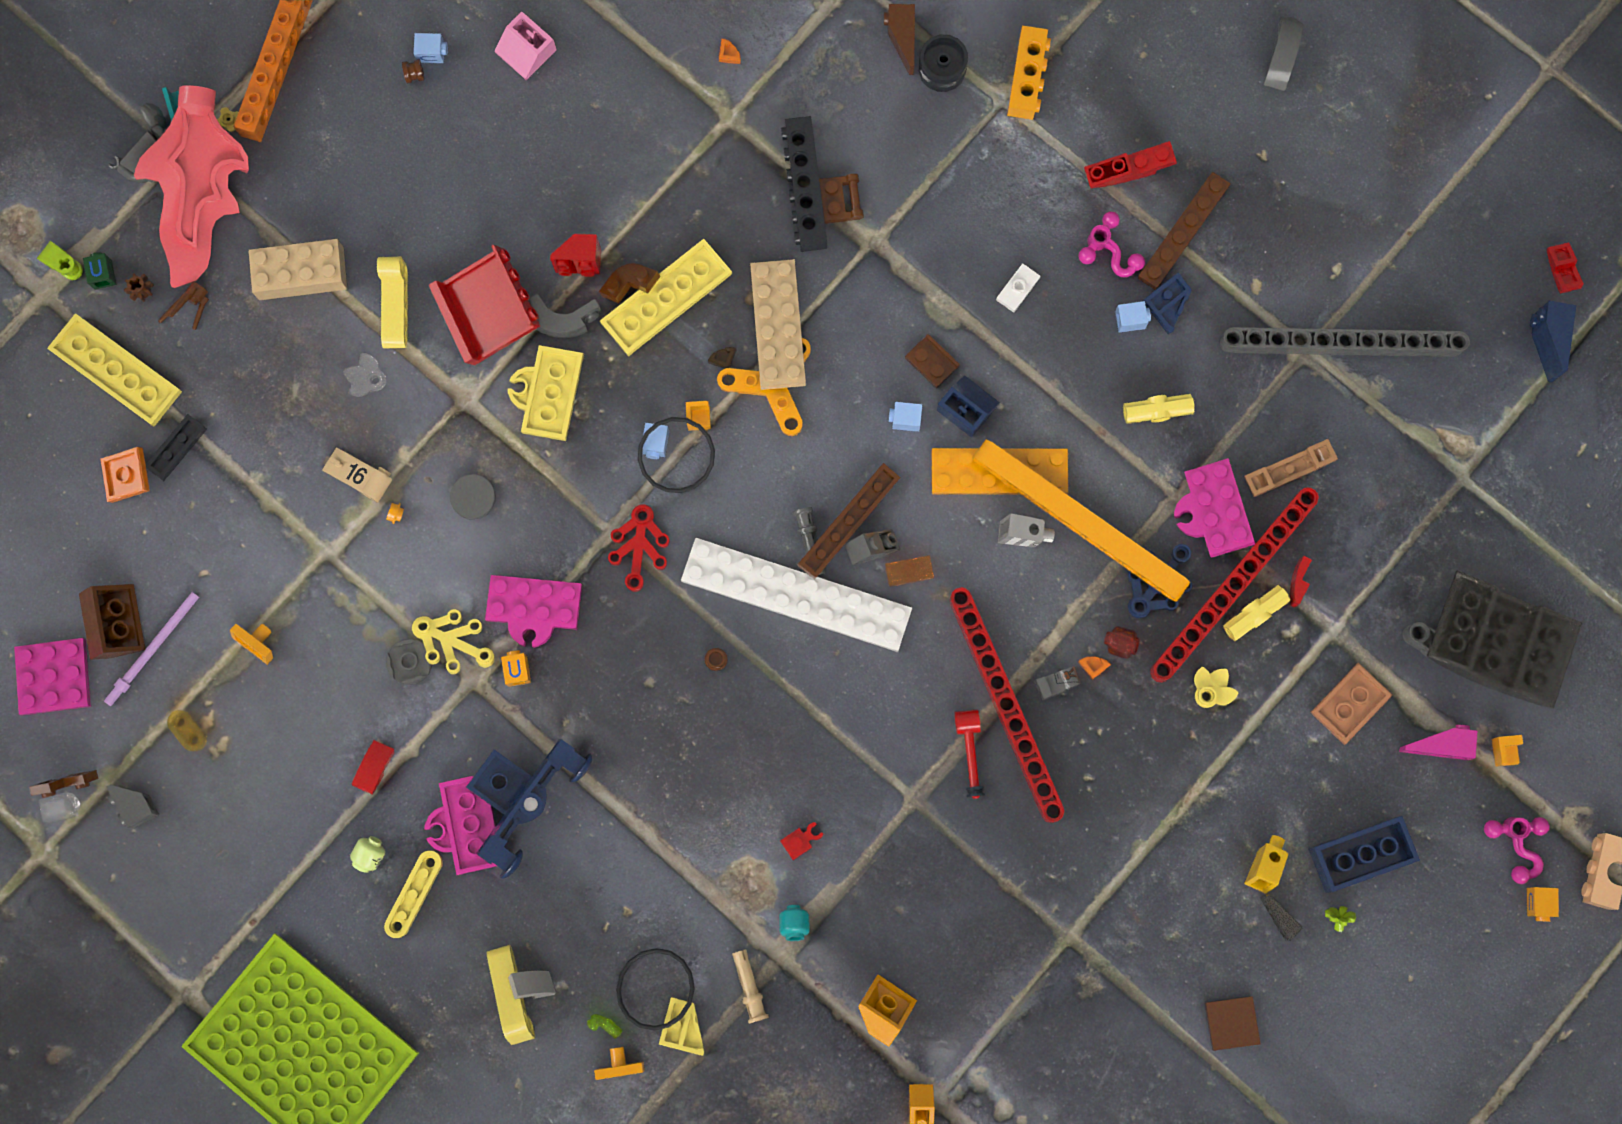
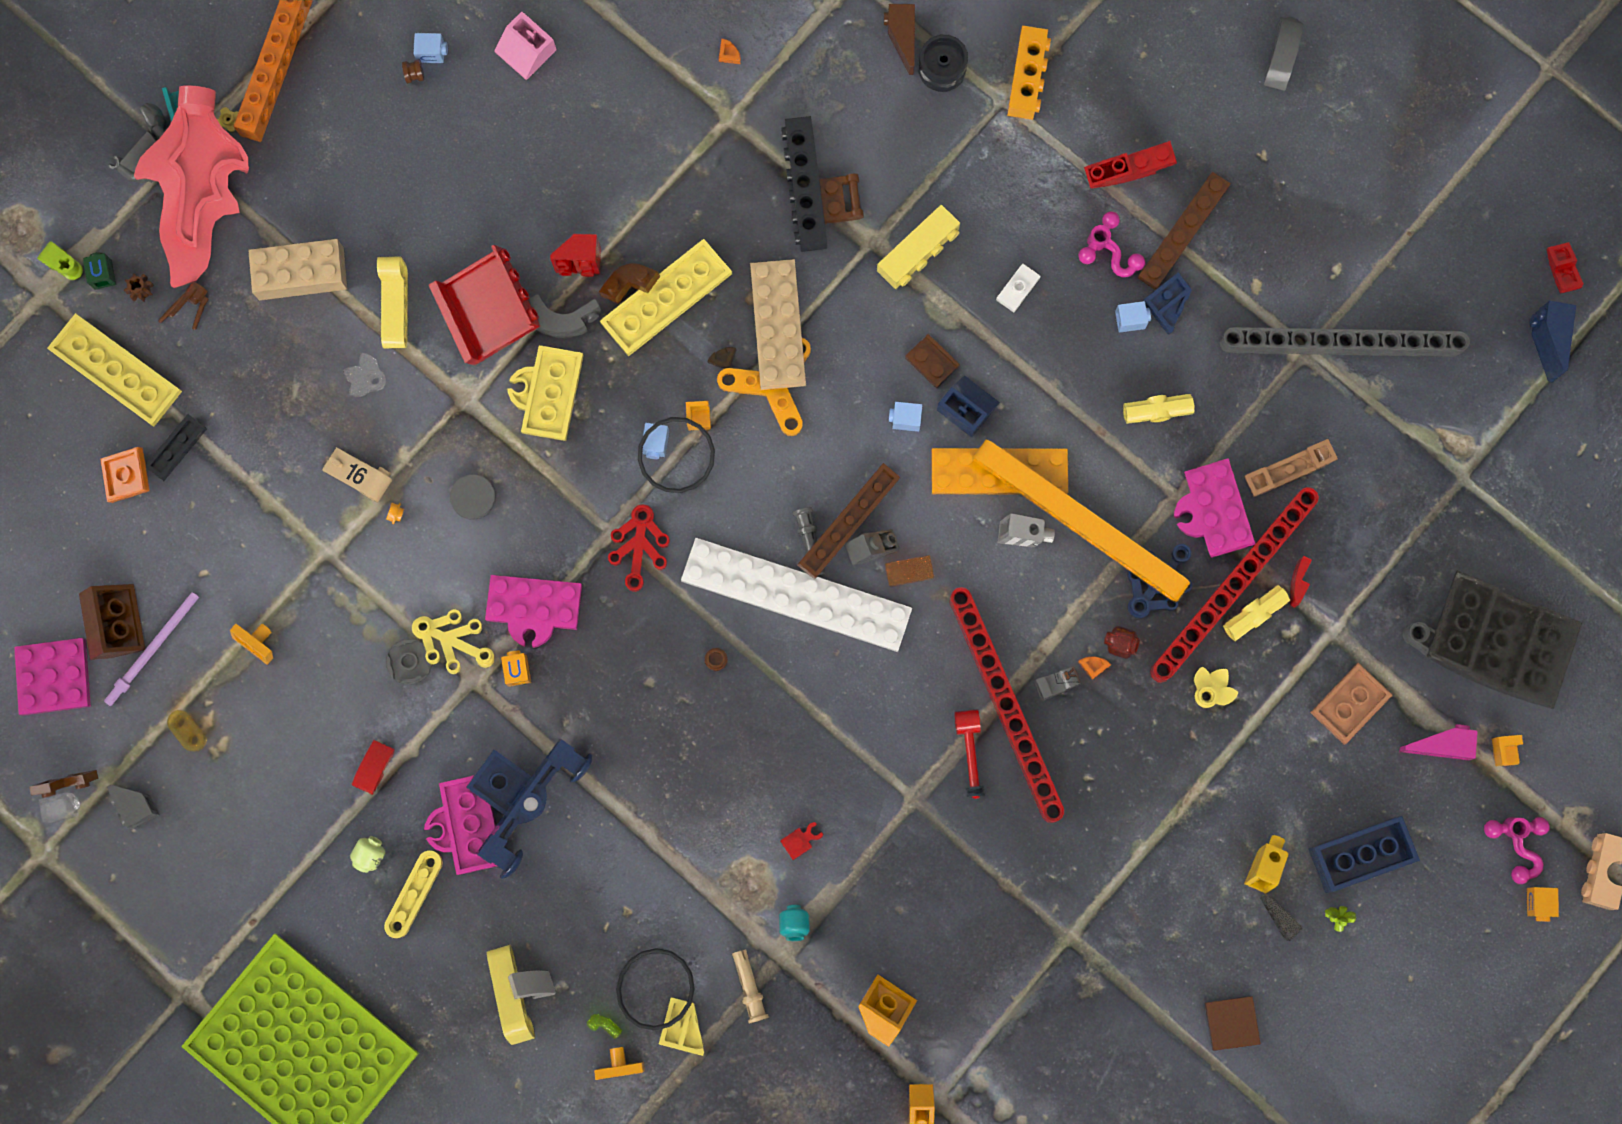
(919, 247): none -> light yellow brick

